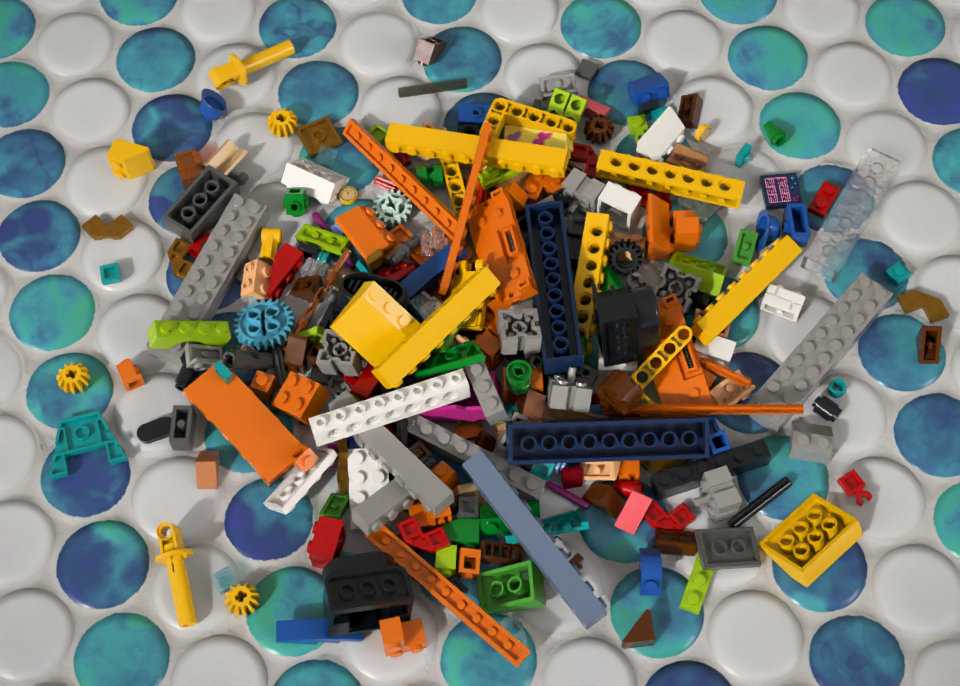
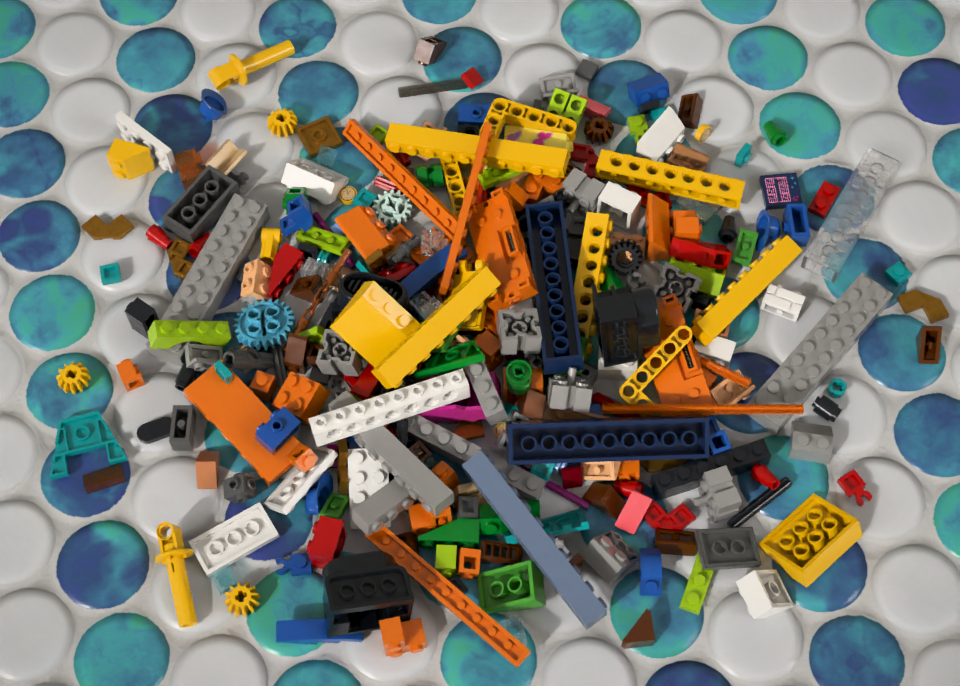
(104, 478): none -> reddish brown slope
(136, 134): none -> white plate
(141, 316): none -> black brick
(158, 236): none -> red cone
(233, 539): none -> white plate
(239, 488): none -> dark grey brick
(277, 430): none -> blue brick
(298, 216): none -> blue brick
(298, 564): none -> blue plate
(319, 494): none -> blue piece
(364, 198): none -> teal plate
(430, 541): red tile -> none
(472, 78): none -> red tile
(485, 441): reddish brown plate -> none
(609, 556): none -> light grey slope
(618, 392): reddish brown brick -> none
(700, 252): none -> red slope
(728, 230): none -> black cone
(763, 476): none -> red cone
(764, 593): none -> white slope

